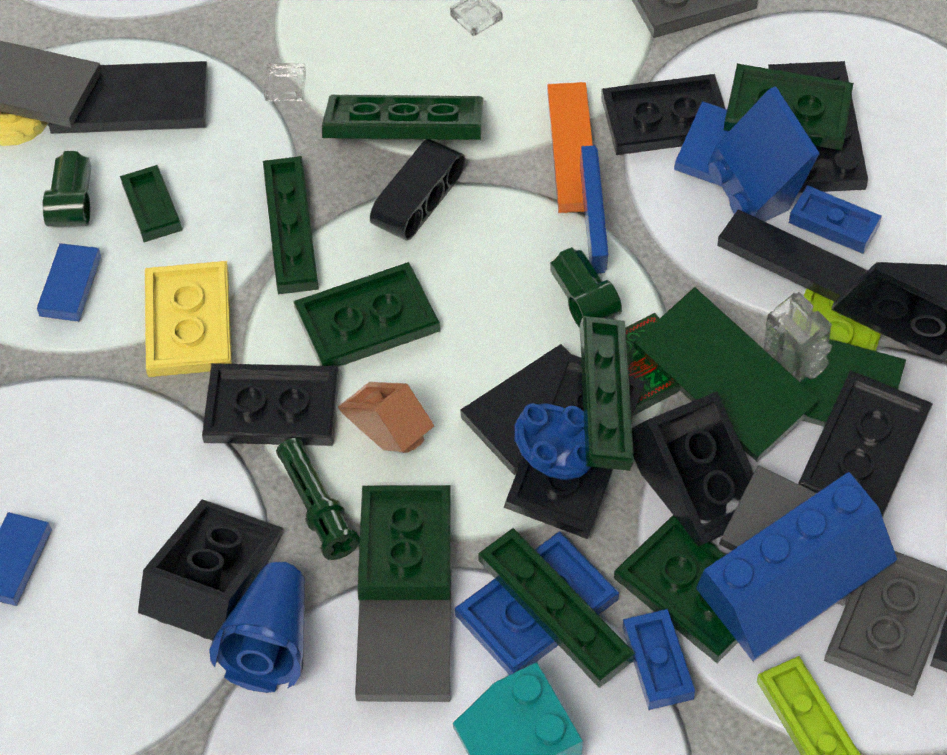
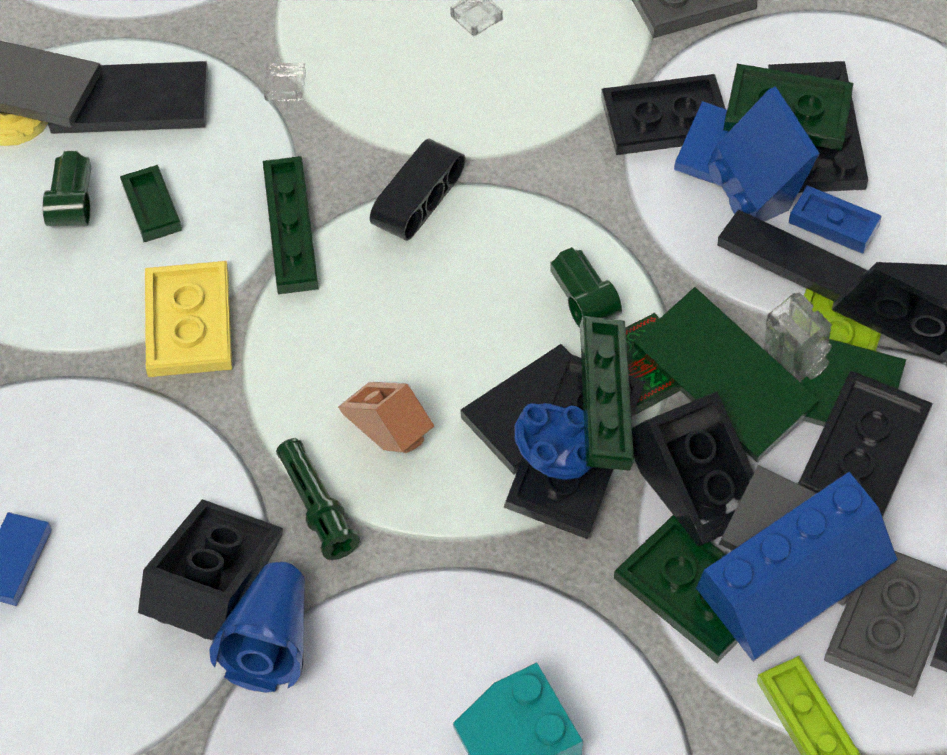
(69, 282): blue tile -> none
(271, 404): black tile -> none
(366, 316): dark green tile -> none
(403, 117): dark green tile -> none
(403, 650): dark grey tile -> none
(405, 542): dark green tile -> none
(505, 625): blue tile -> none
(556, 607): dark green tile -> none
(569, 132): orange tile -> none
(593, 208): blue tile -> none
(658, 659): blue plate -> none

